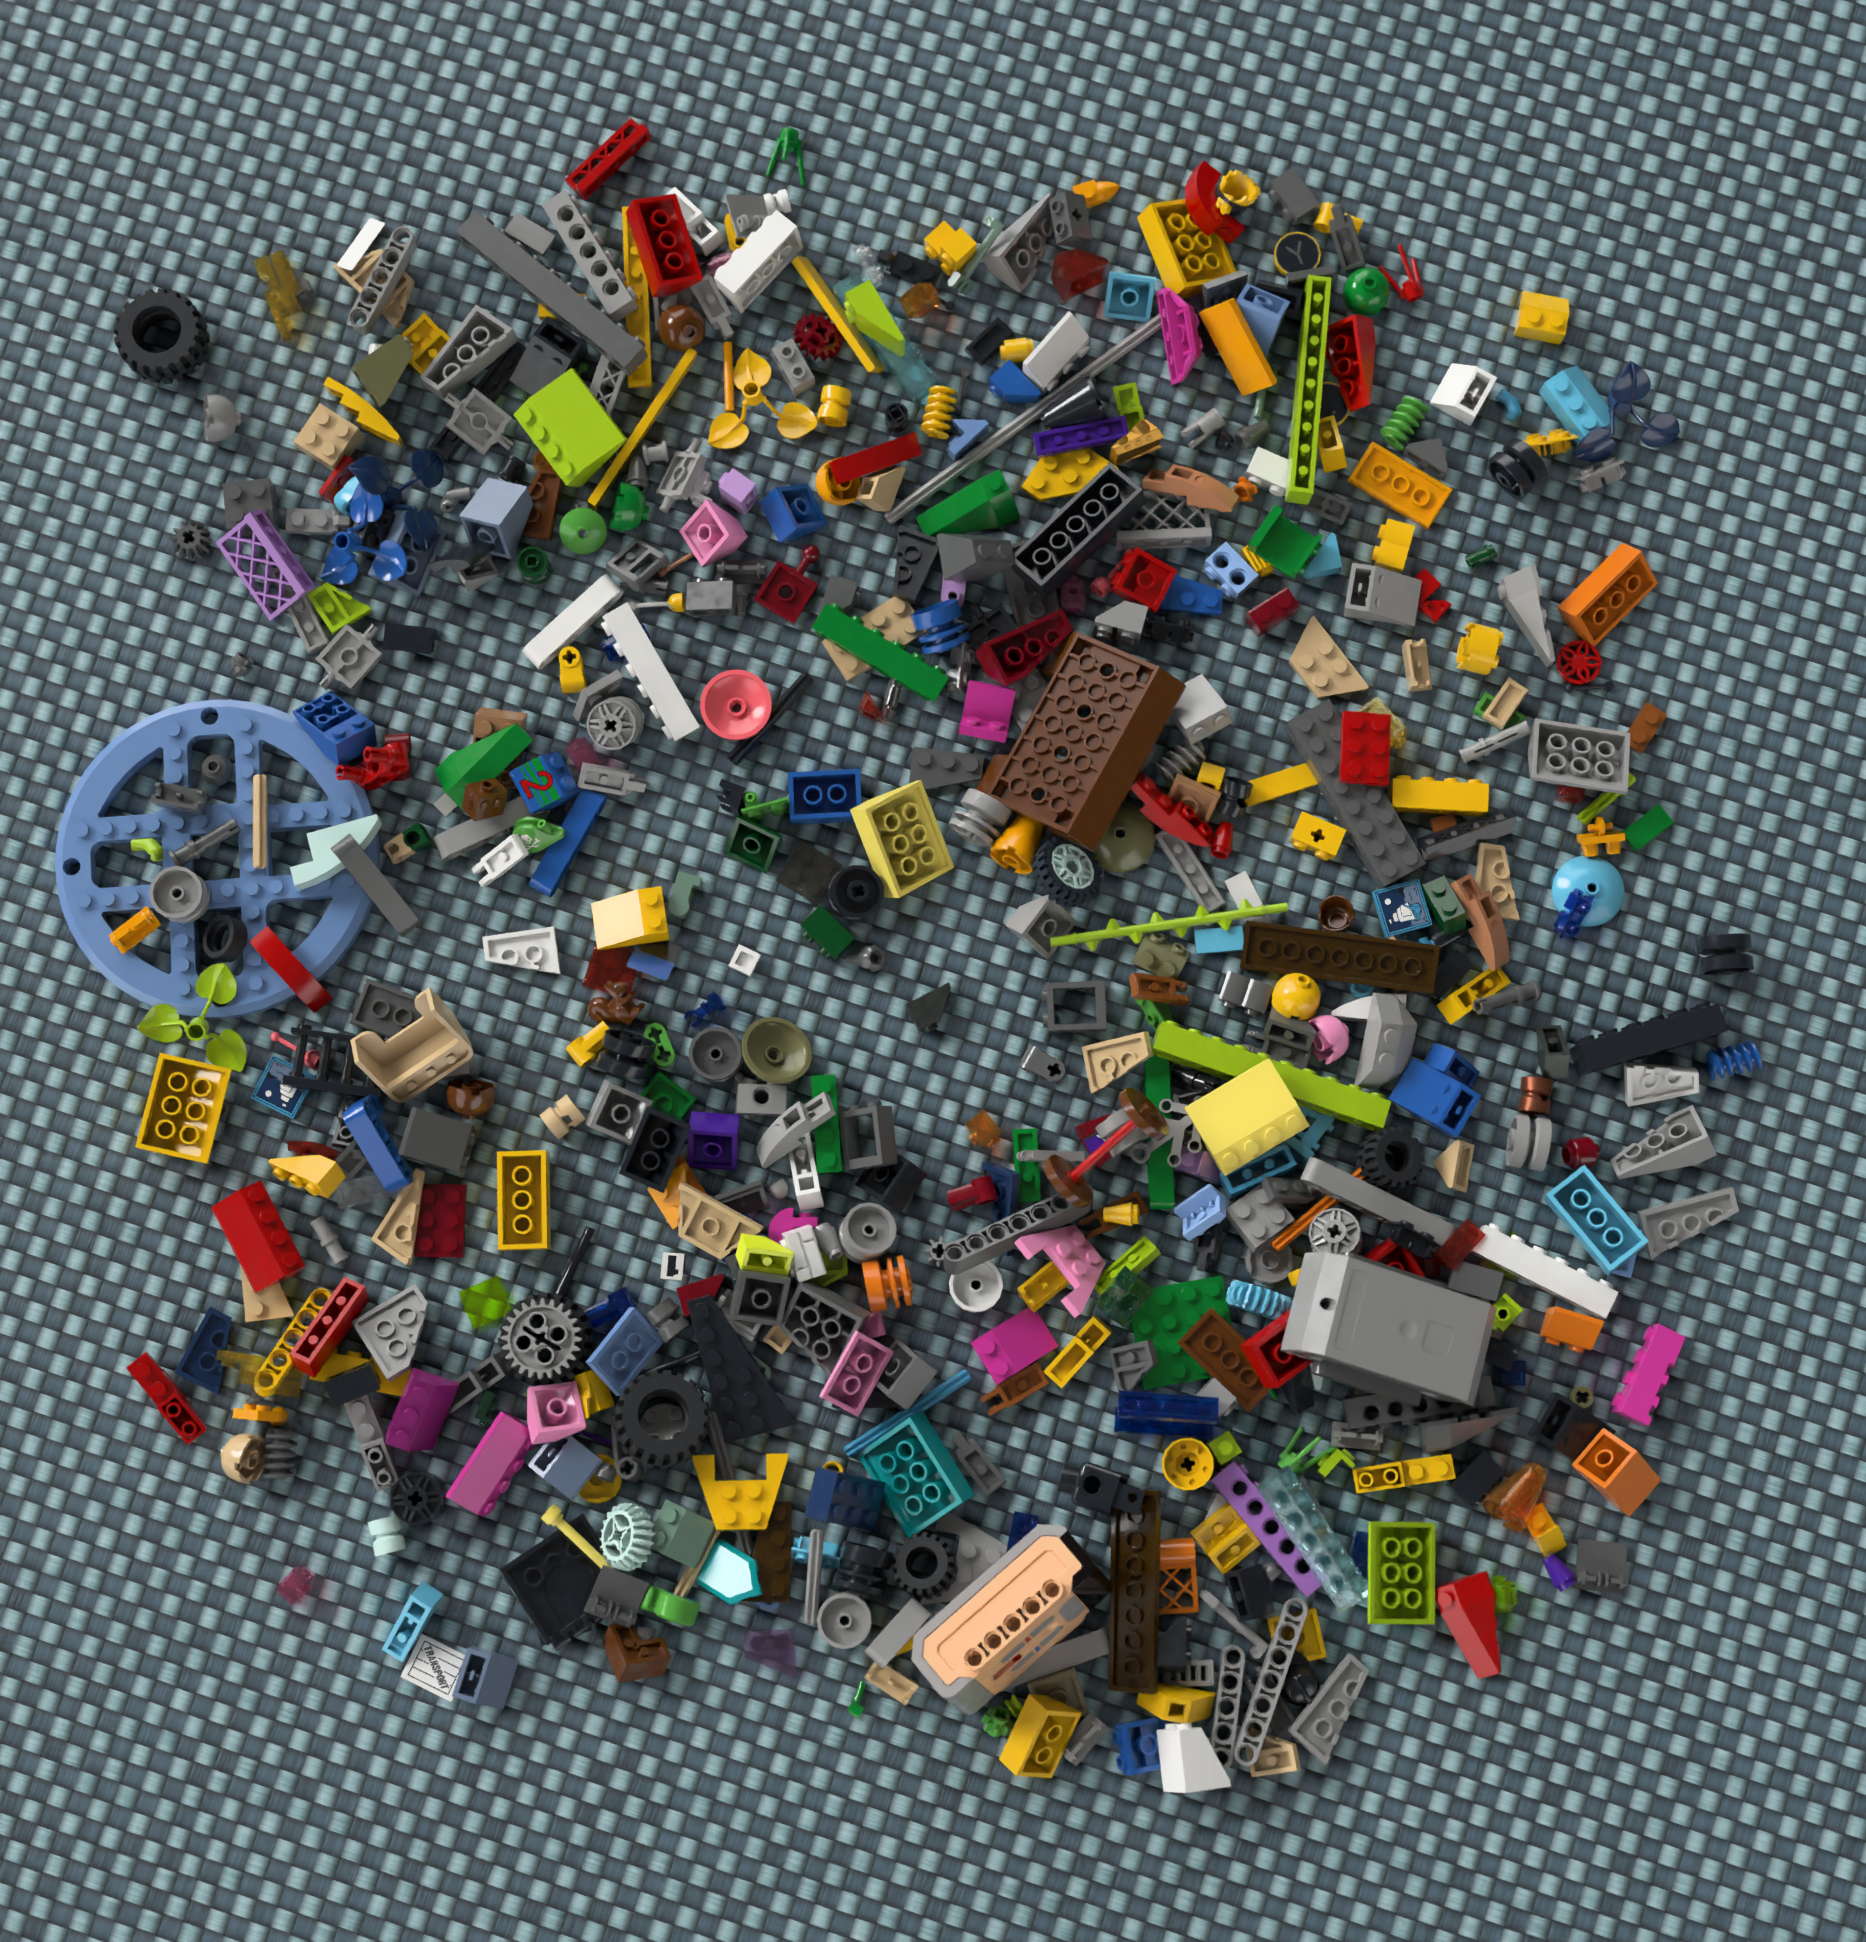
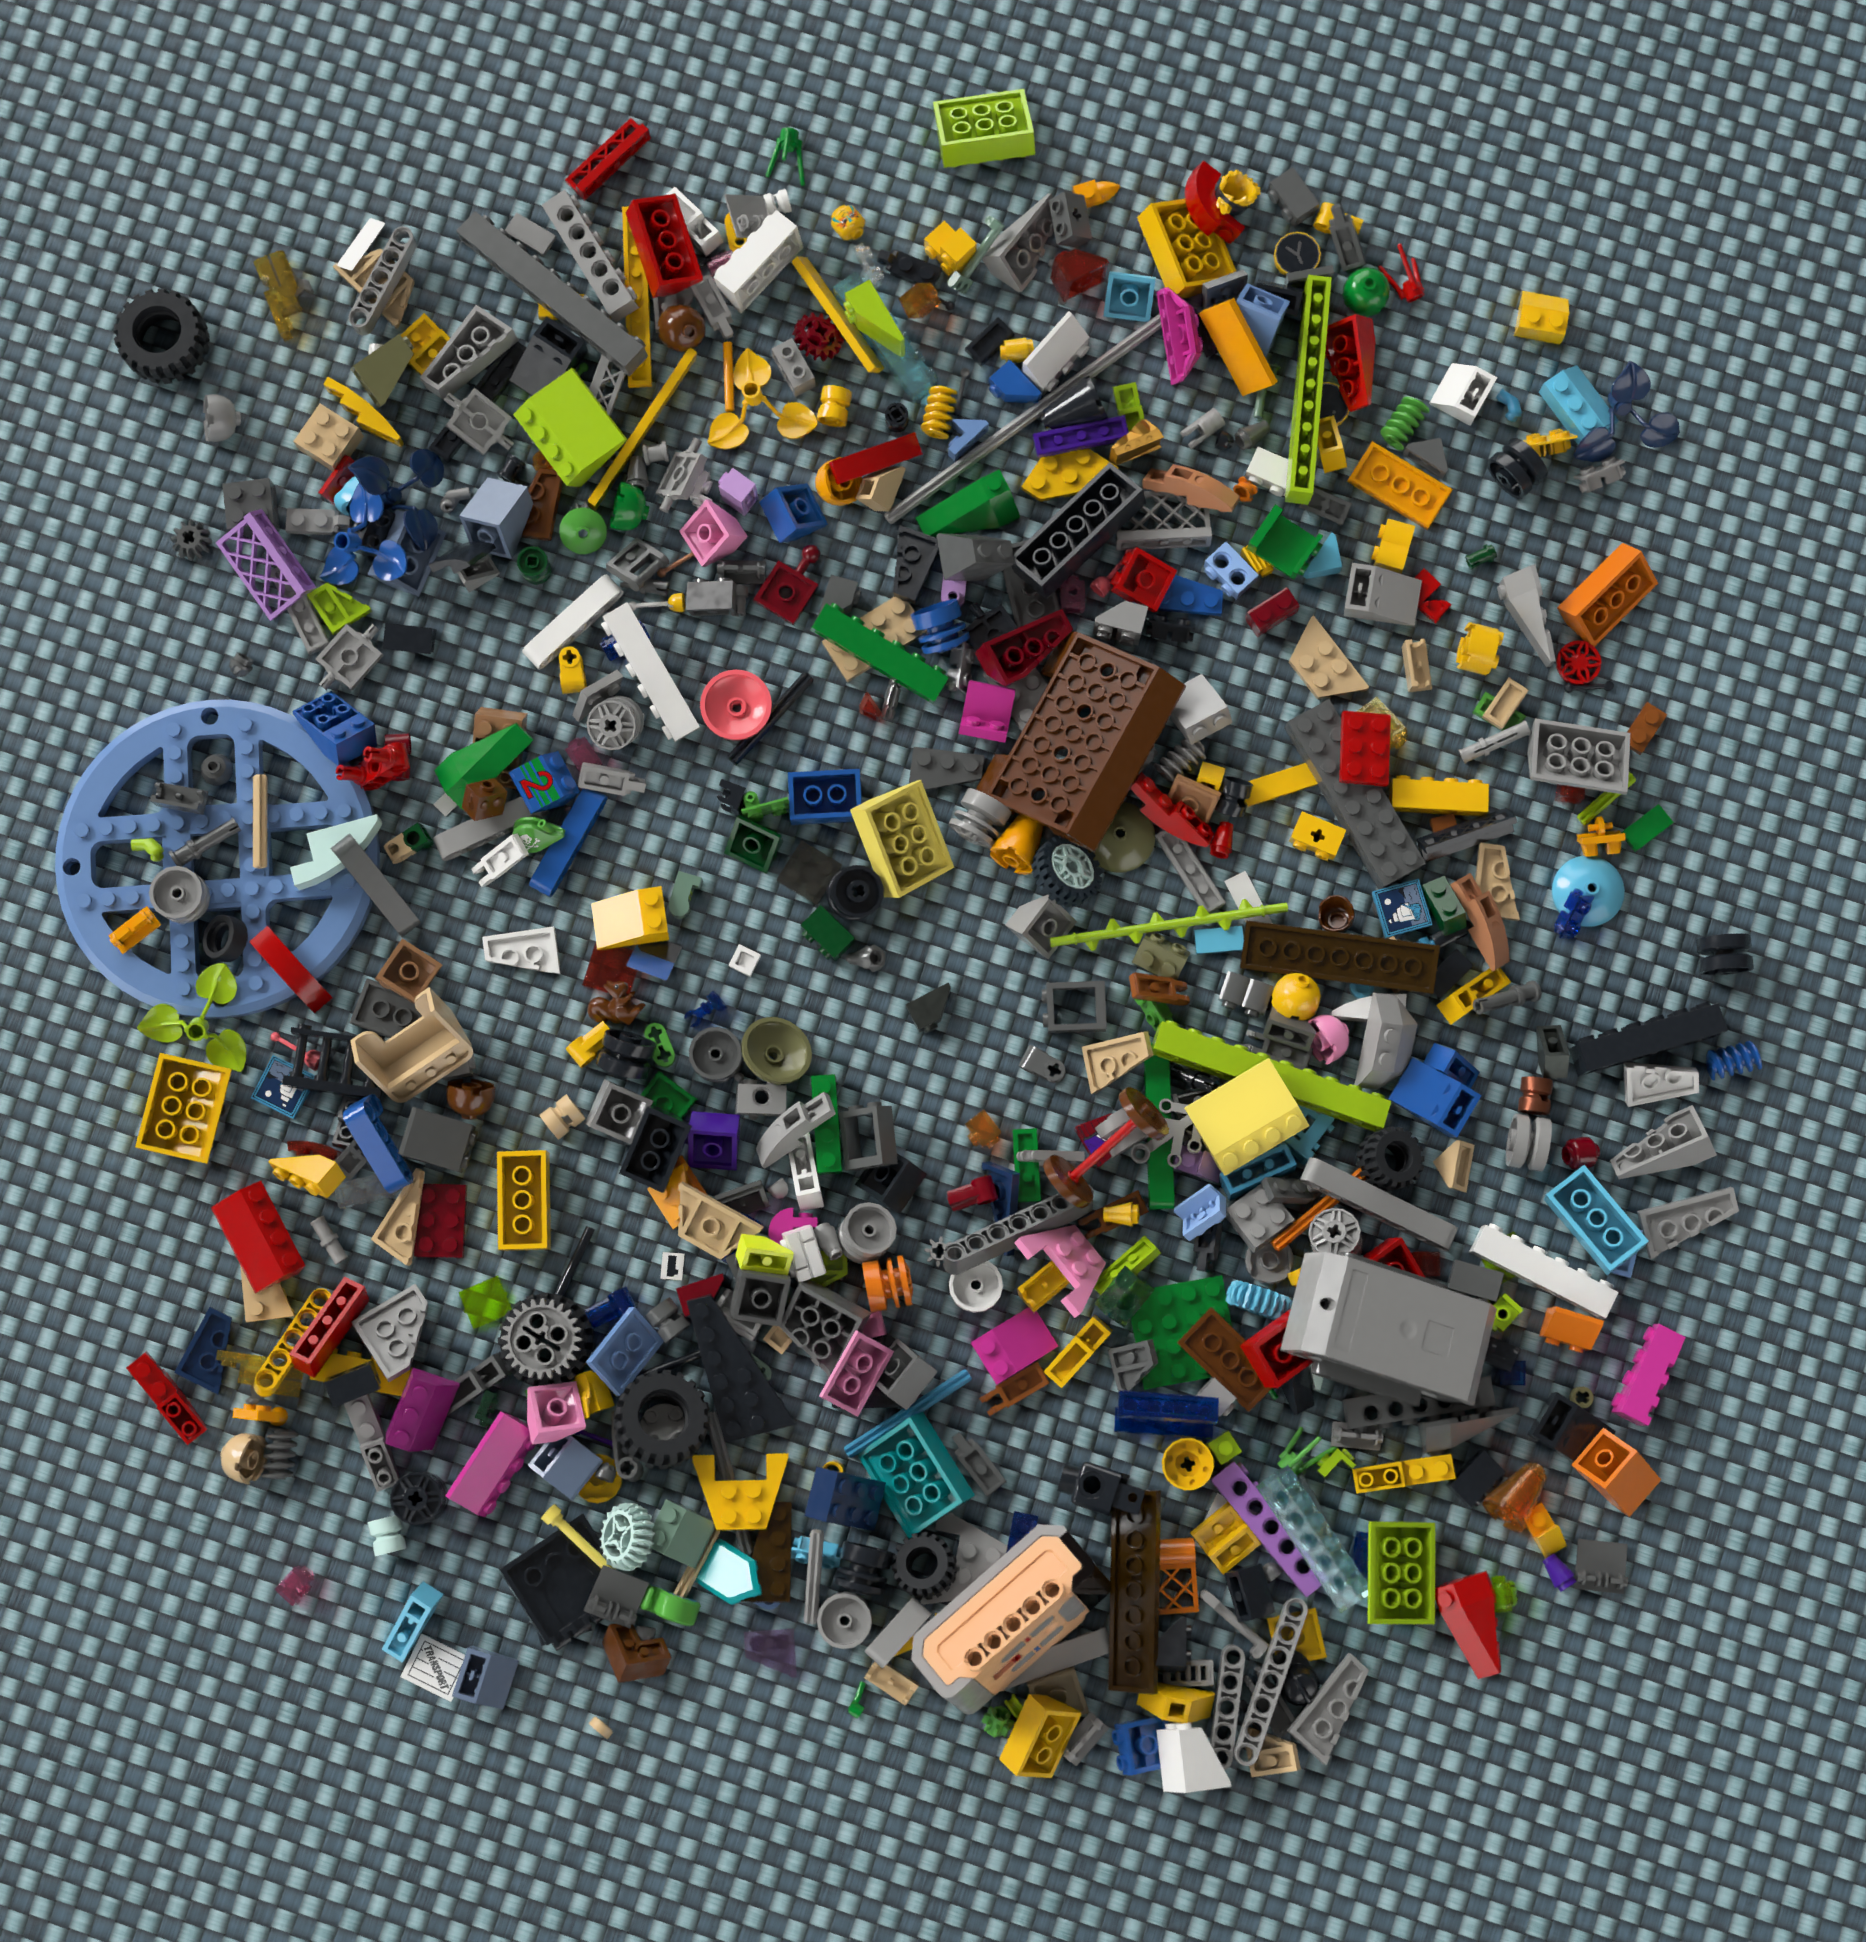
(408, 971): none -> medium nougat slope
(601, 1727): none -> tan tile
(848, 222): none -> yellow head
(984, 128): none -> lime slope
(1421, 1242): black hinge -> none
(1459, 1244): clear red hinge -> none

